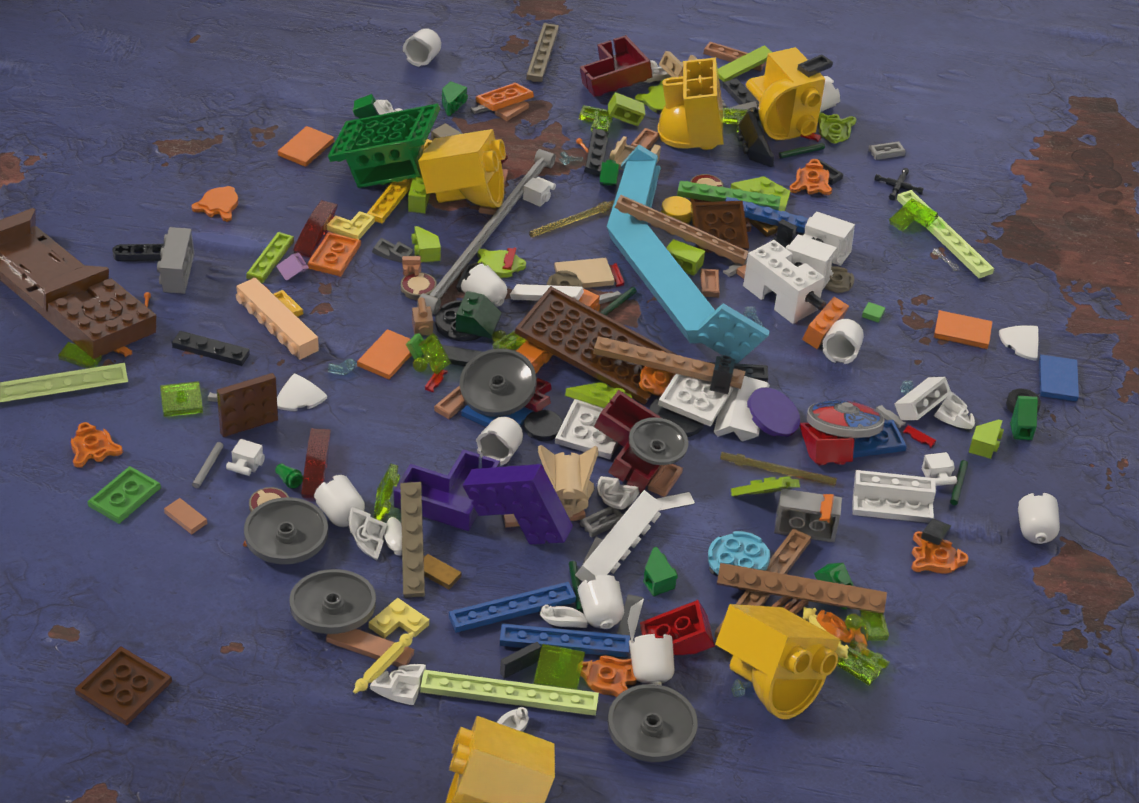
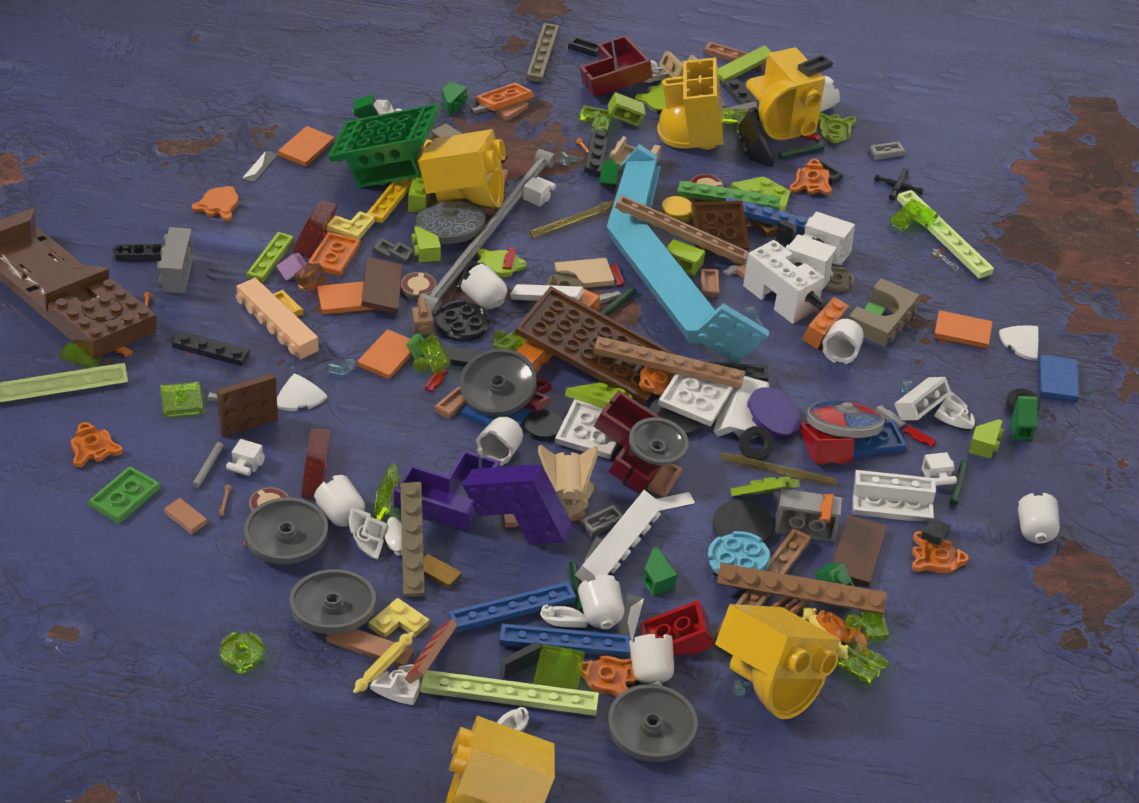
(123, 685): reddish brown plate -> none
(228, 488): none -> medium nougat hinge
(241, 661): none -> clear neon green plate
(261, 164): none -> dark grey sticker
(290, 476): green cone -> none
(310, 276): none -> clear orange brick
(341, 298): none -> orange tile
(381, 285): none -> reddish brown tile
(411, 264): nougat tile -> none
(422, 47): white cylinder -> none
(431, 651): none -> nougat tile
(452, 220): none -> dark grey dish
(477, 315): dark green slope -> none
(584, 46): none -> black tile
(616, 495): white brick -> none
(646, 138): nougat tile -> none
(722, 374): black bracket -> none
(744, 517): none -> black tile
(764, 434): none -> black tyre
(860, 548): none -> reddish brown tile
(895, 298): none -> dark tan arch

